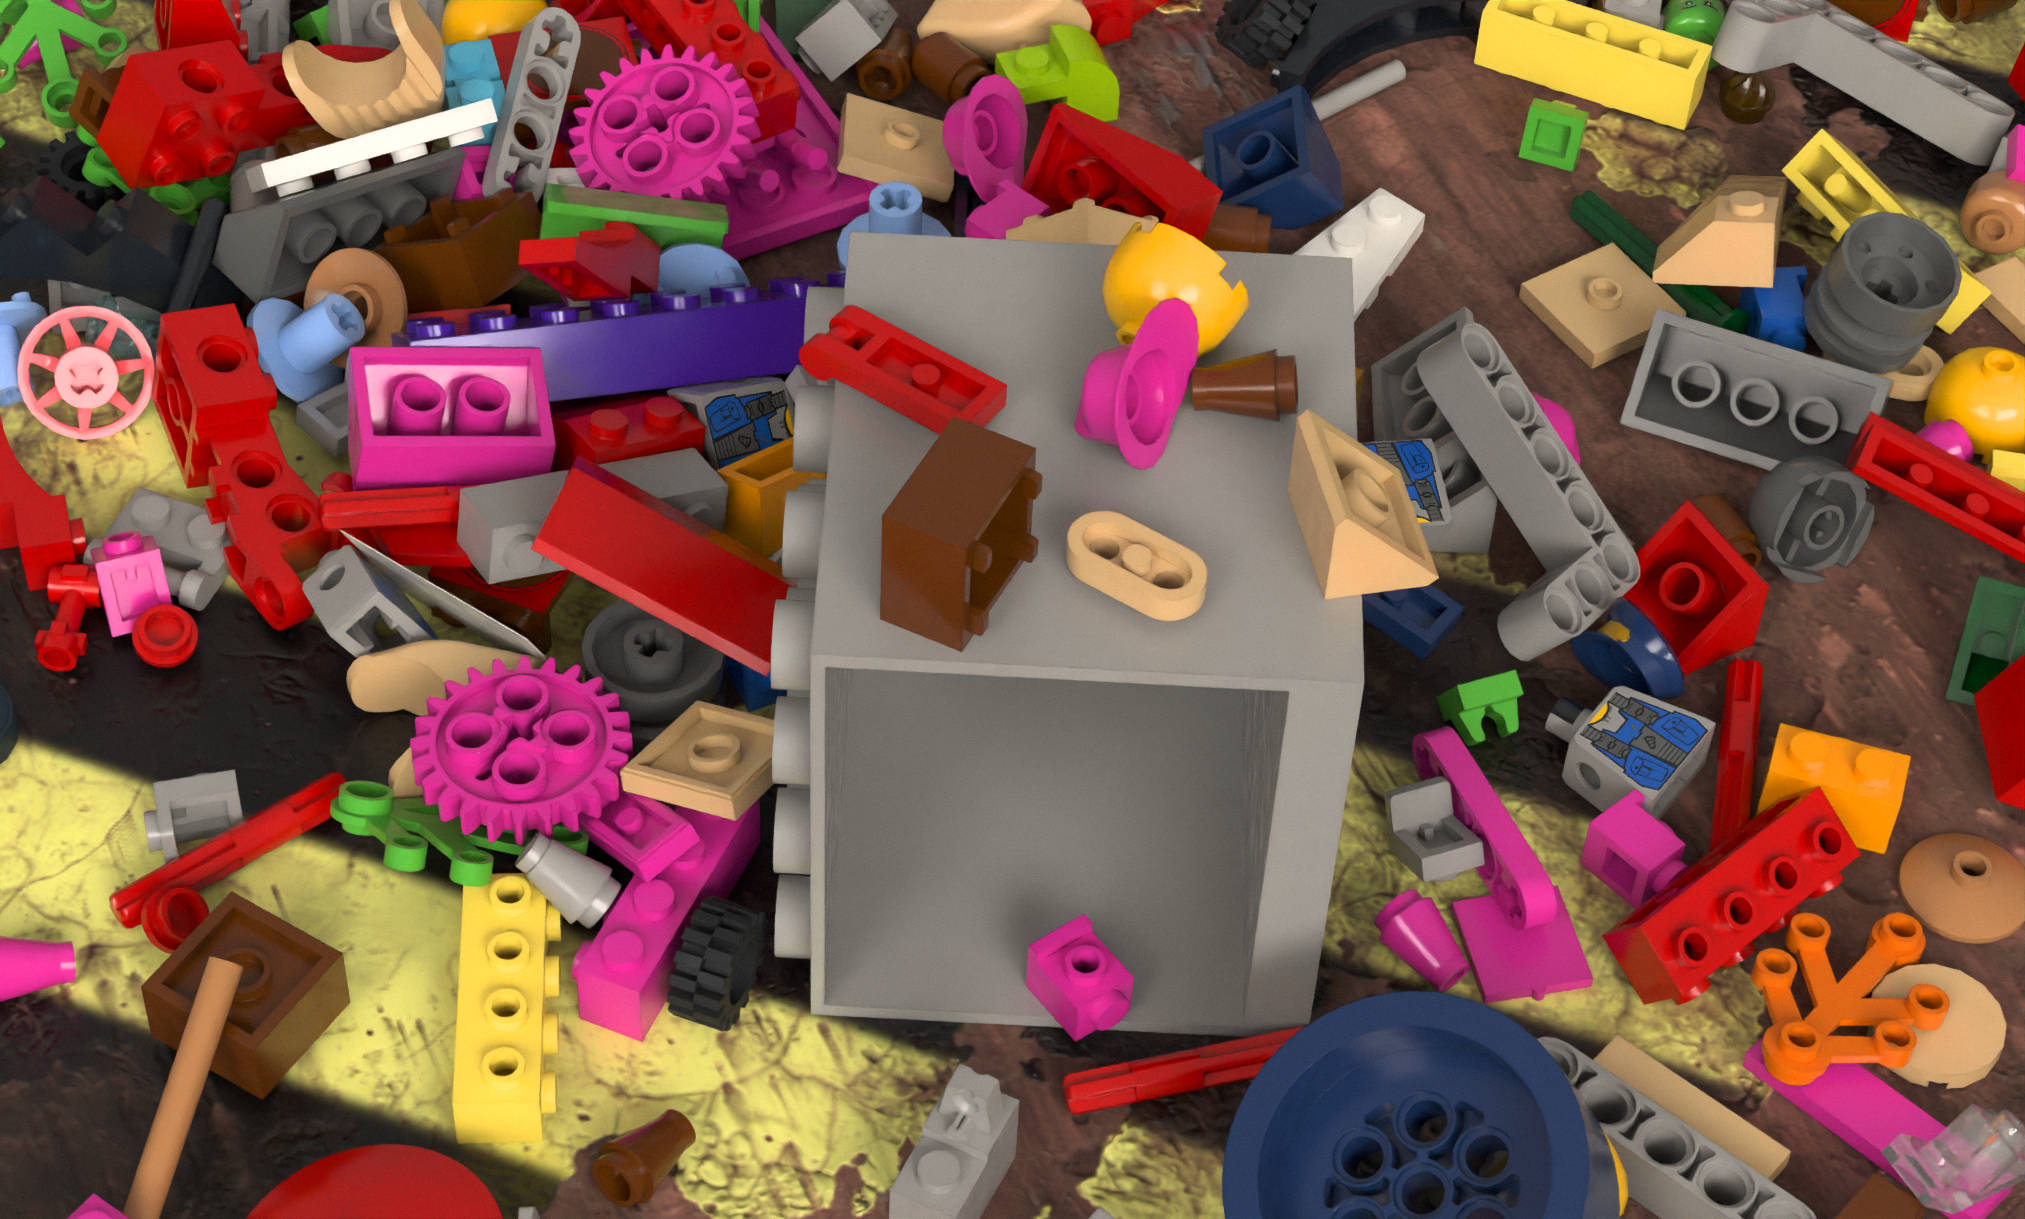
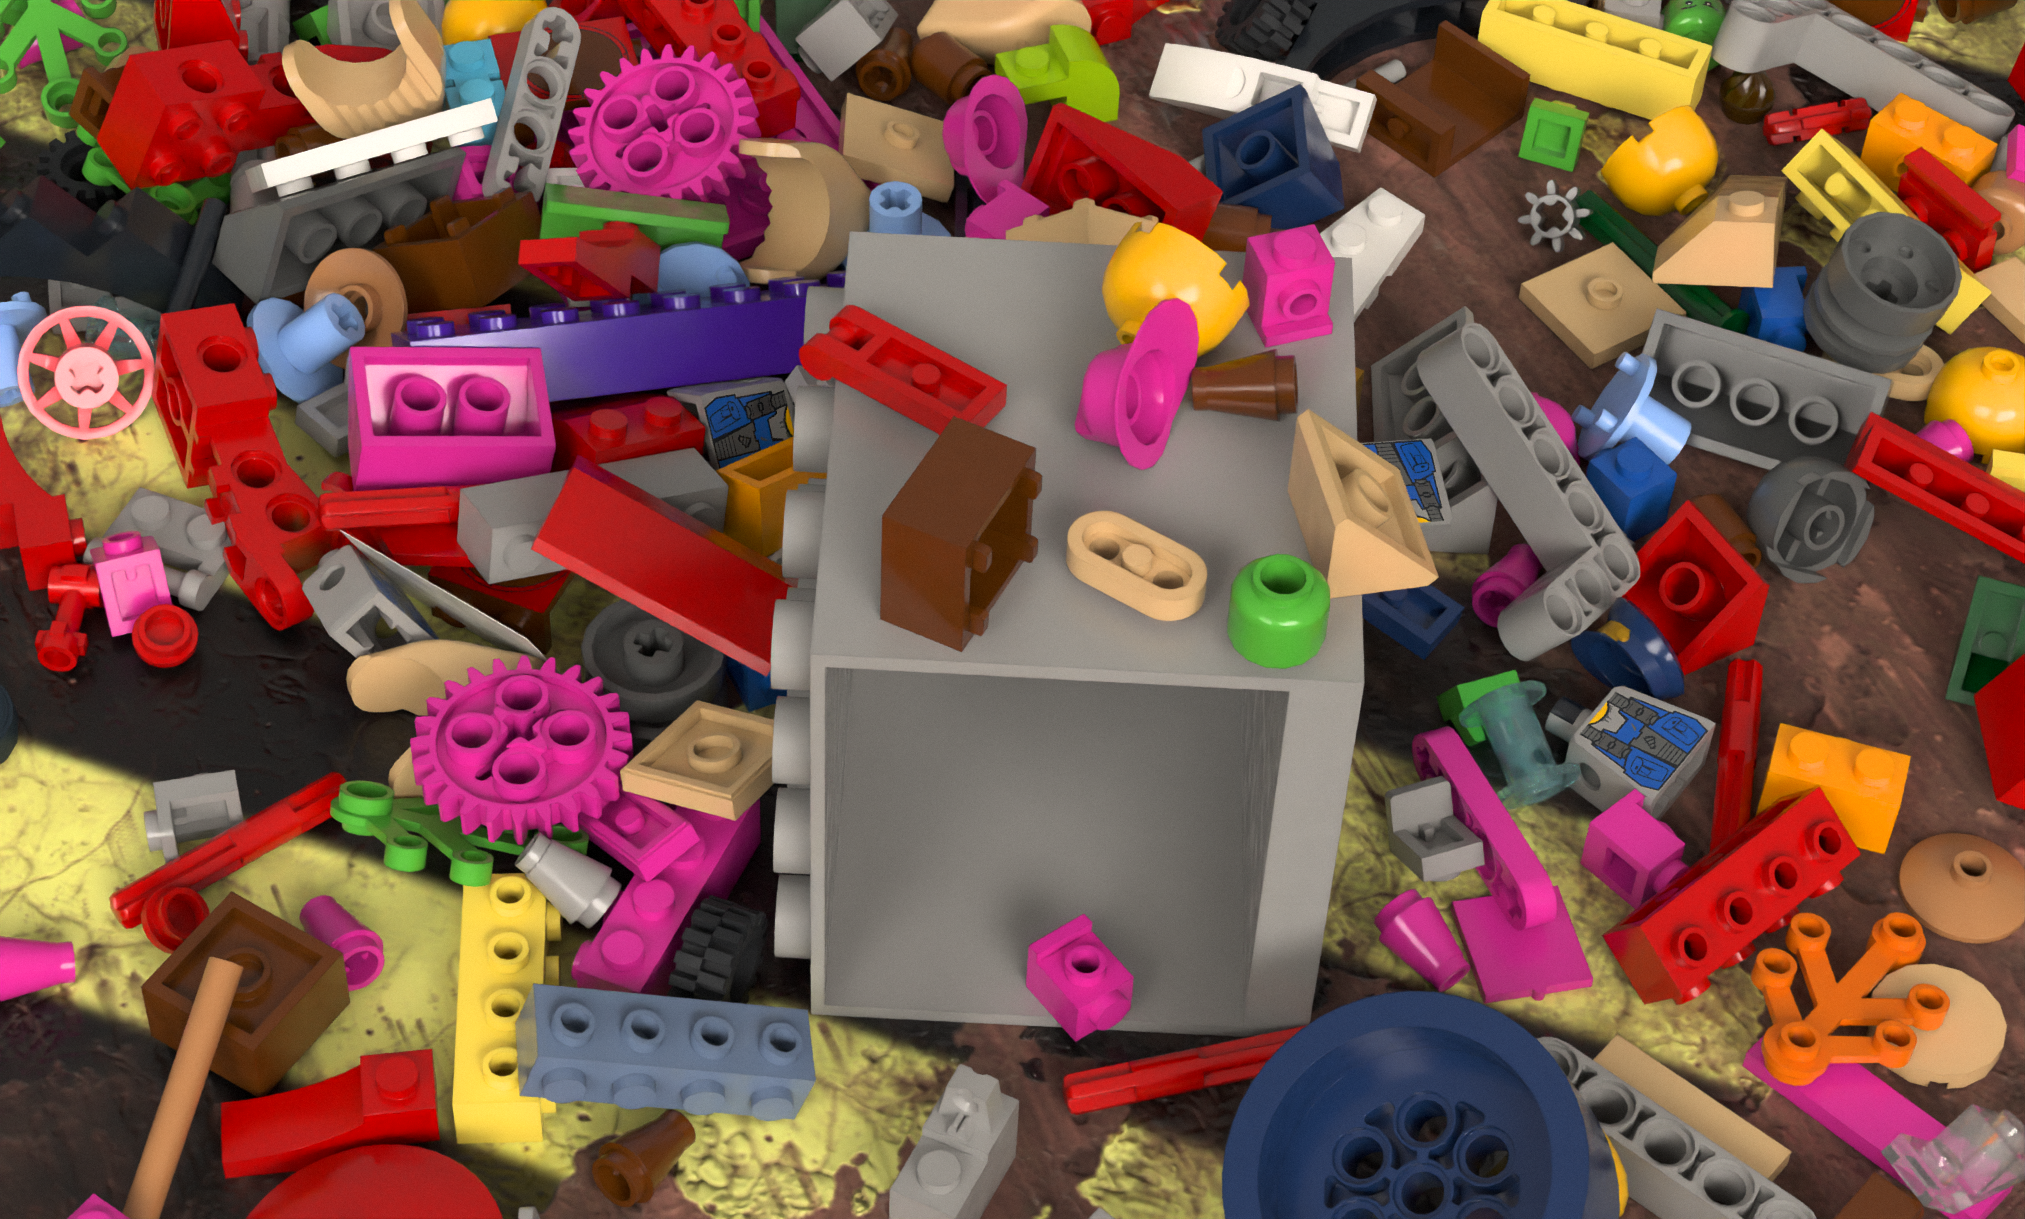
(344, 932): none -> dark pink cone
(375, 1103): none -> red slope
(664, 1052): none -> sand blue brick
(813, 210): none -> tan animal
(1230, 83): none -> white slope
(1278, 611): none -> bright green head
(1289, 285): none -> dark pink brick
(1447, 103): none -> reddish brown panel
(1504, 582): none -> dark pink cone
(1520, 744): none -> clear light blue hose
(1539, 217): none -> gear
(1629, 412): none -> light blue piece
(1633, 486): none -> blue brick
(1666, 166): none -> yellow cylinder
(1809, 120): none -> red axle
(1910, 124): none -> light orange brick
(1950, 208): none -> red plate

